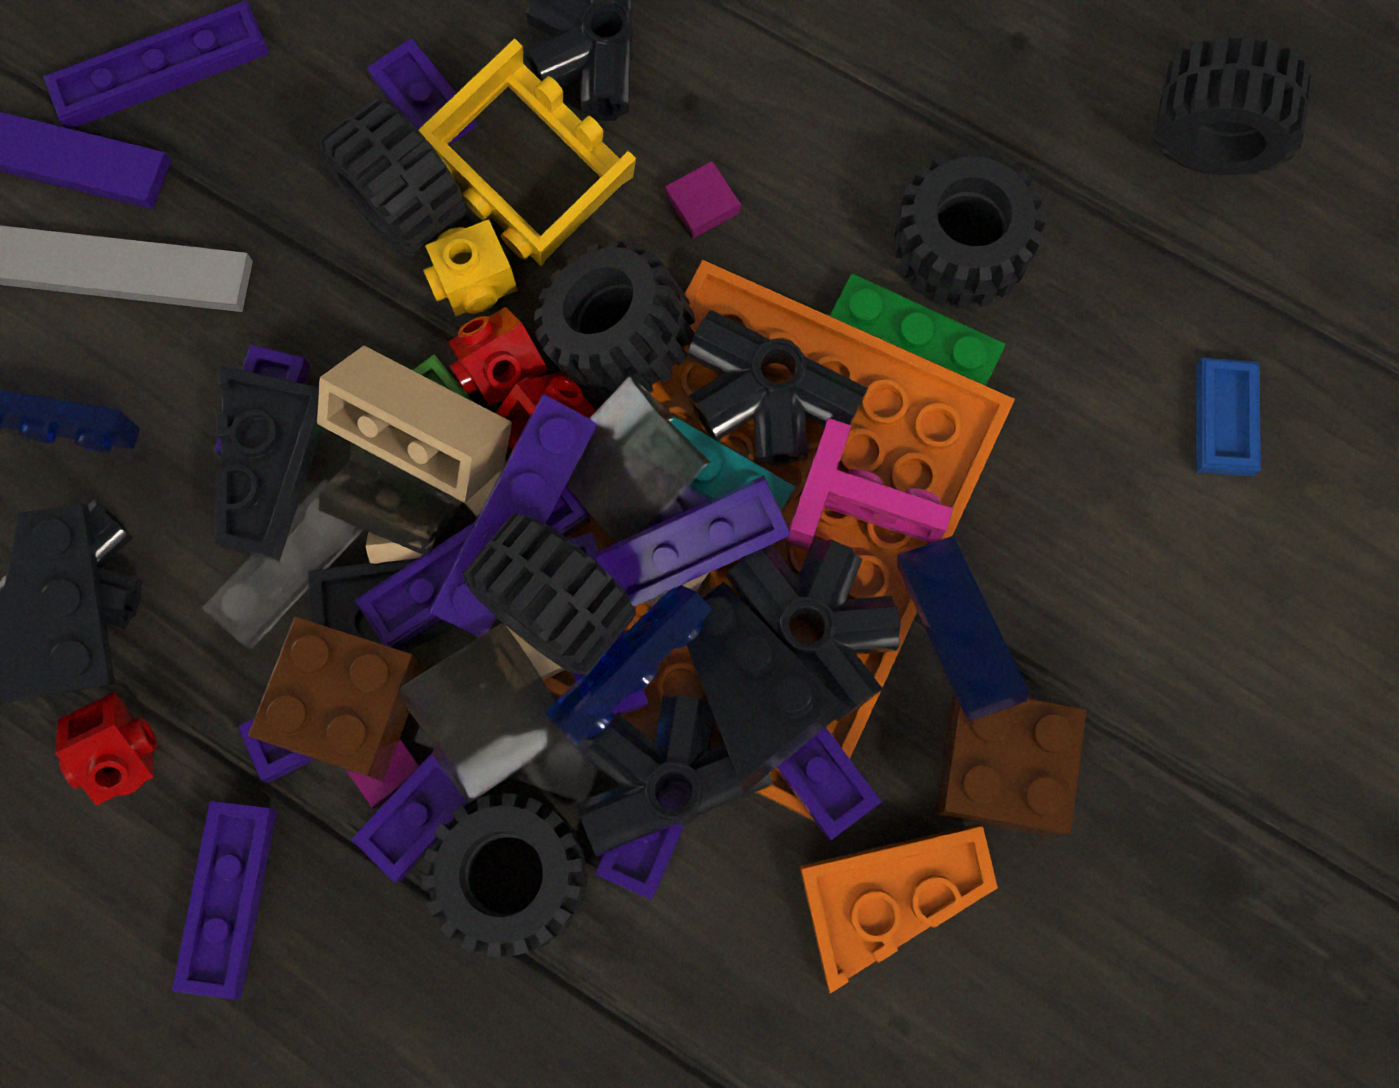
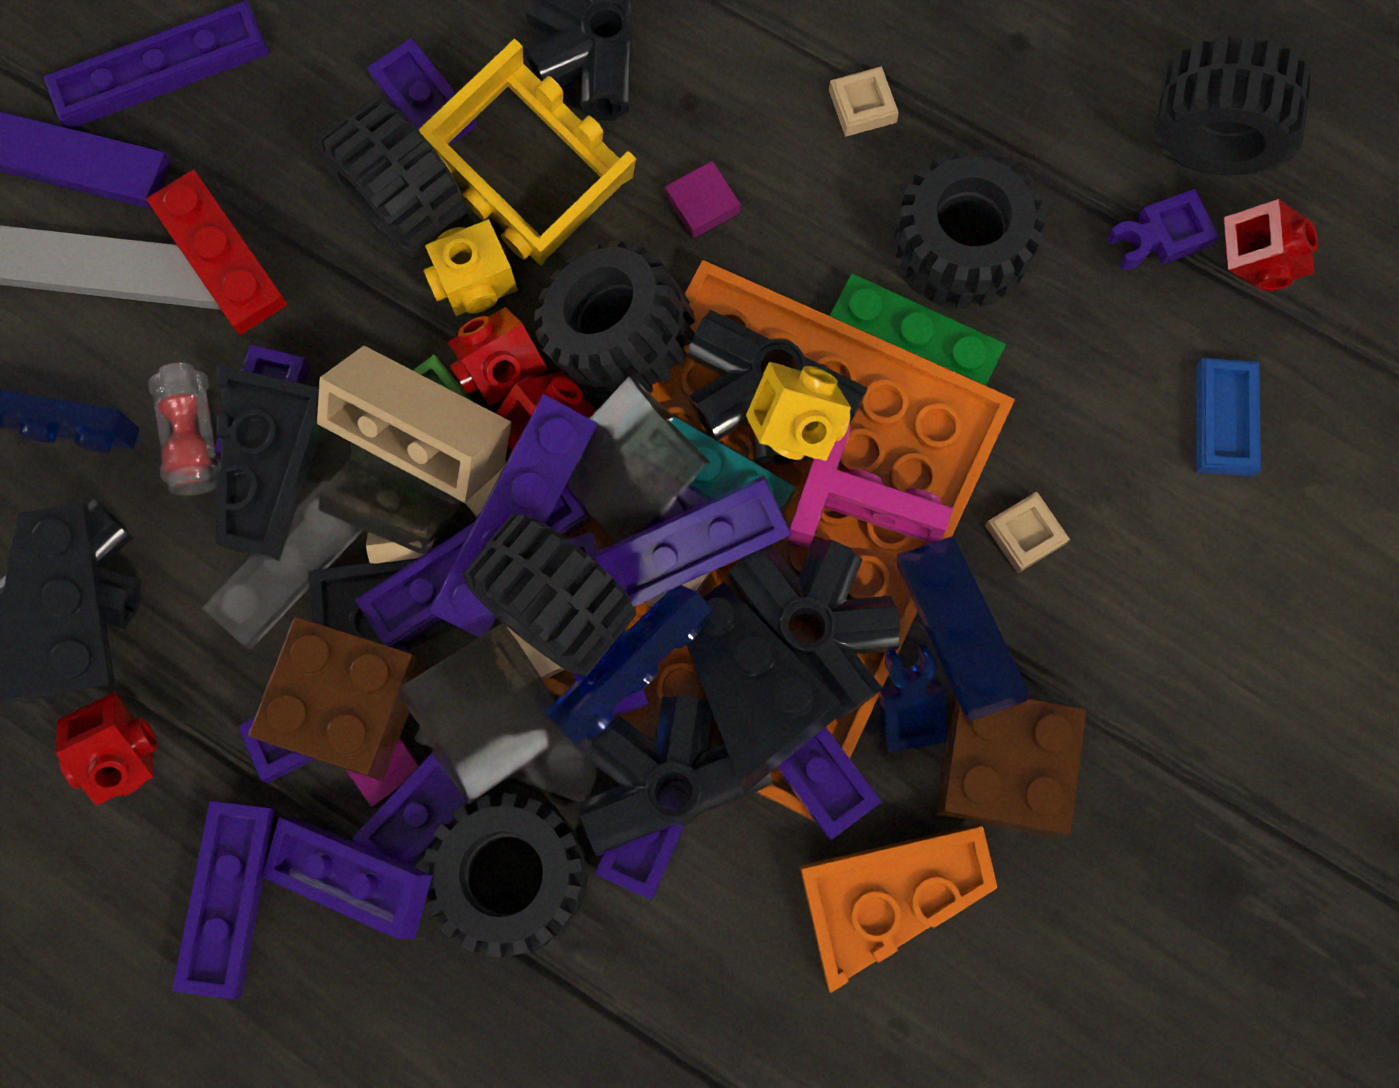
(187, 454): none -> clear piece
(216, 252): none -> red plate
(347, 877): none -> dark purple plate
(799, 411): none -> yellow brick
(863, 101): none -> tan tile
(914, 708): none -> clear blue plate
(1027, 532): none -> tan tile
(1167, 227): none -> dark purple plate
(1270, 245): none -> red brick

